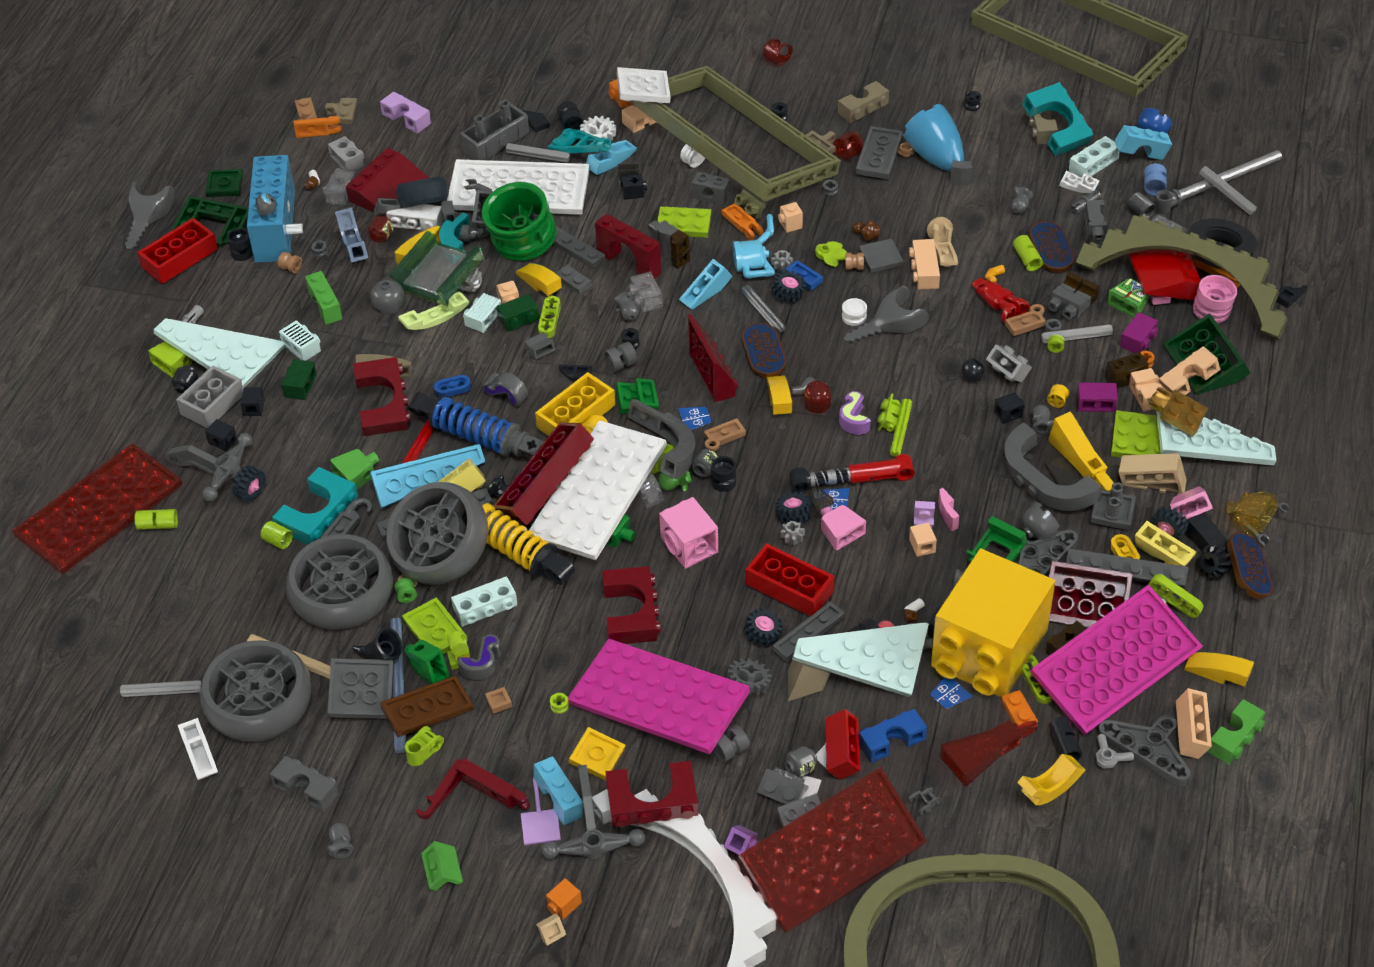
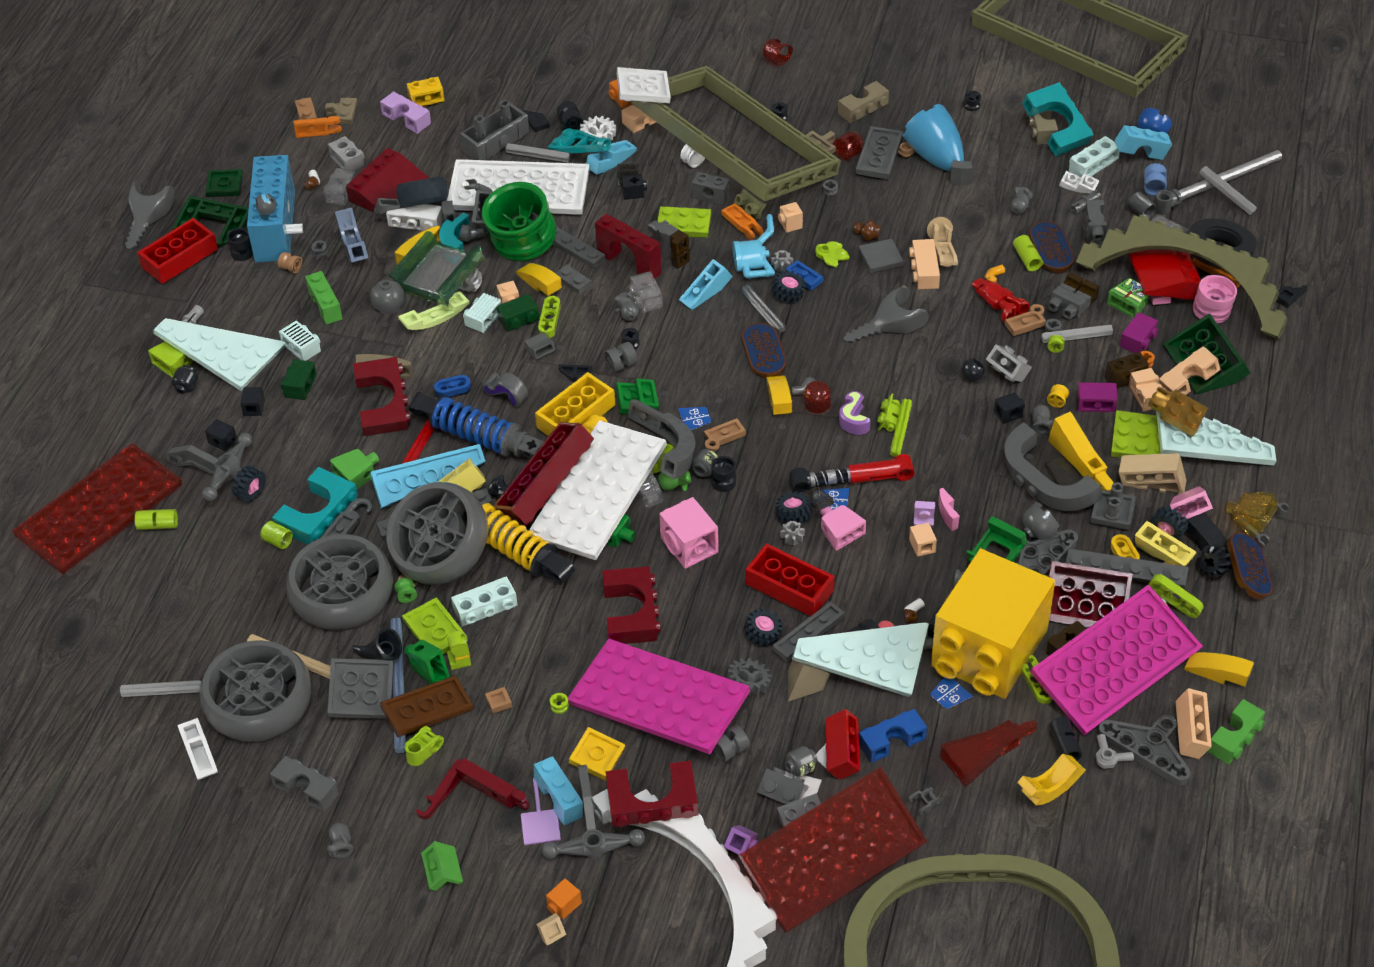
(210, 396): light grey brick -> none
(380, 228): clear red head -> none
(426, 91): none -> yellow brick
(485, 664): dark grey animal -> none
(710, 363): dark red slope -> none
(854, 261): medium nougat wheel -> none
(854, 312): white wheel -> none
(1018, 708): orange plate -> none

